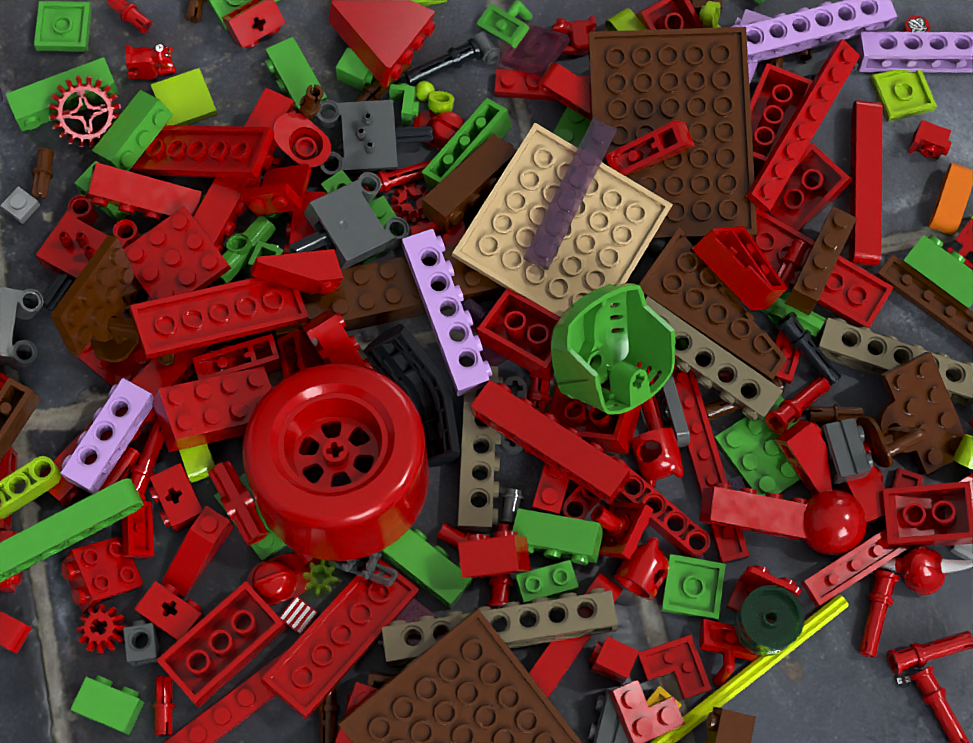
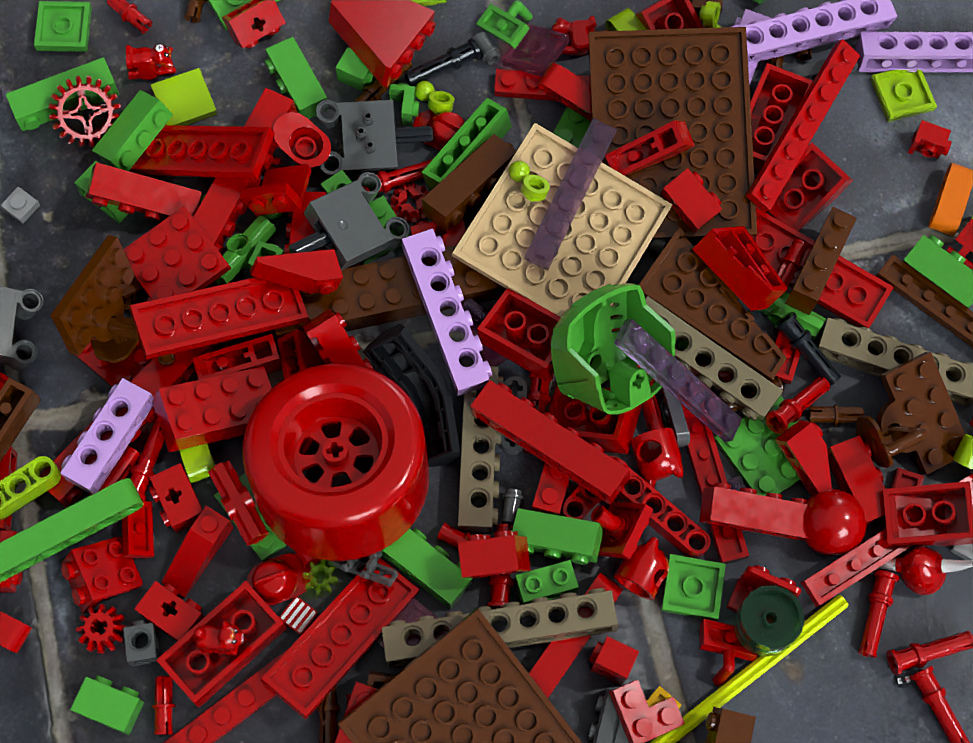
(42, 173): reddish brown axle -> none
(74, 244): red piece -> none
(223, 638): none -> red animal
(310, 102): reddish brown pin -> none
(533, 186): none -> lime plate
(677, 380): none -> clear purple plate
(677, 658): red plate -> none
(692, 200): none -> red brick
(846, 451): dark grey brick -> none
(866, 183): red beam -> none
(916, 24): tile -> none

